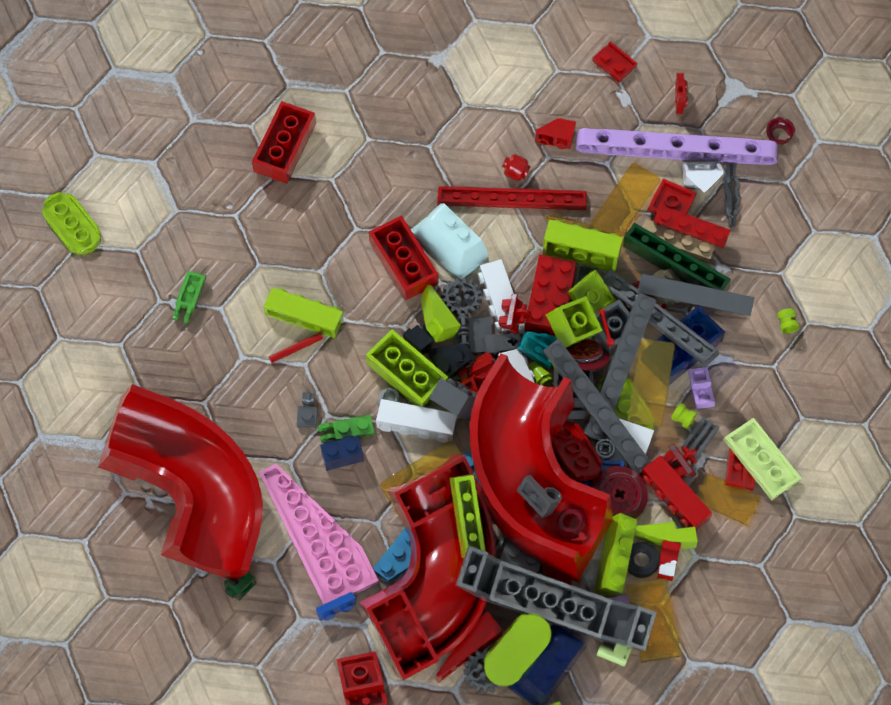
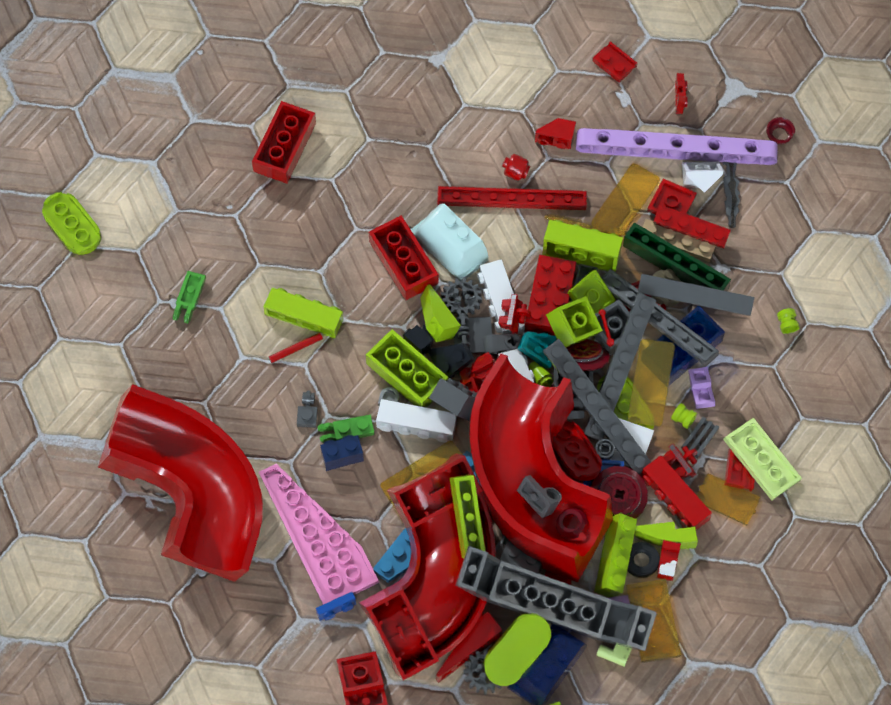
(243, 586): dark green bracket -> none

